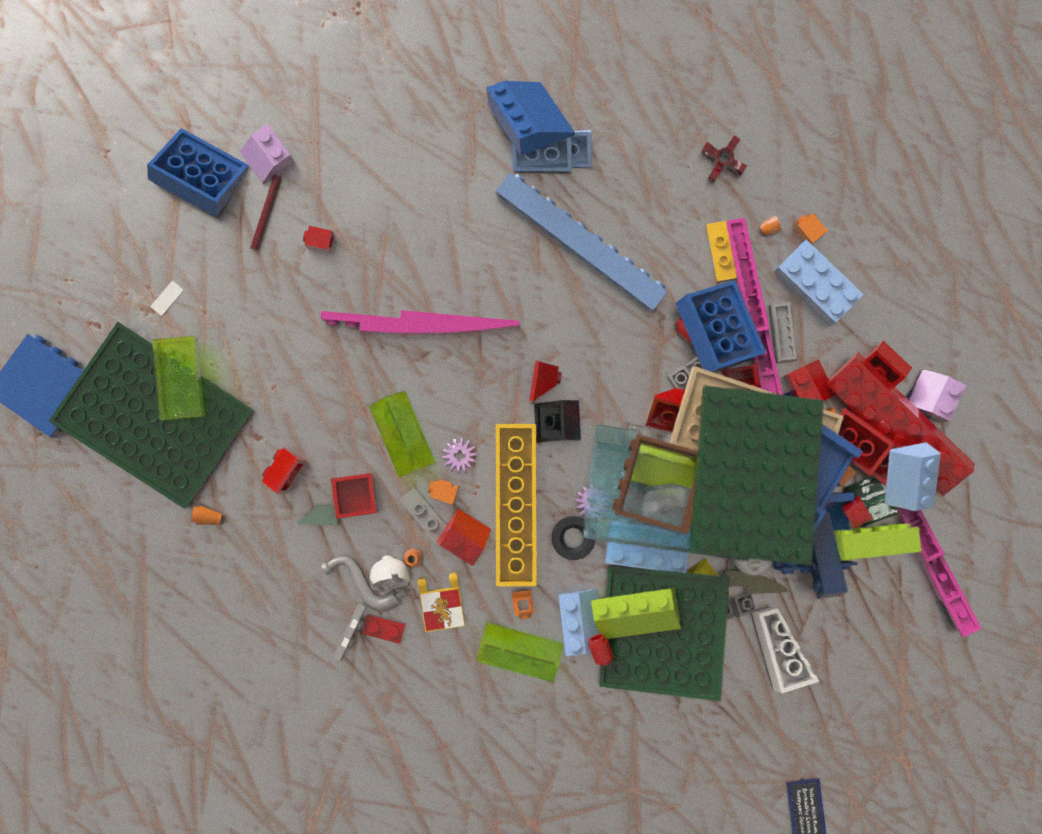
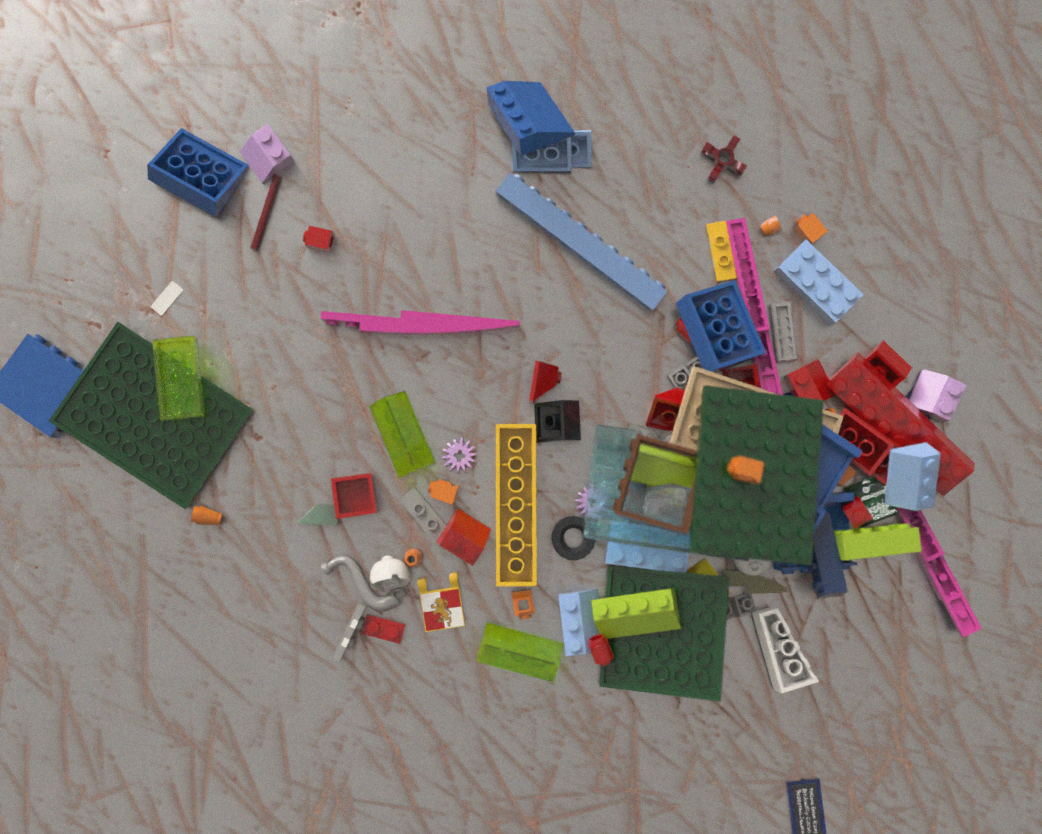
(282, 471): red slope -> none
(746, 469): none -> orange window

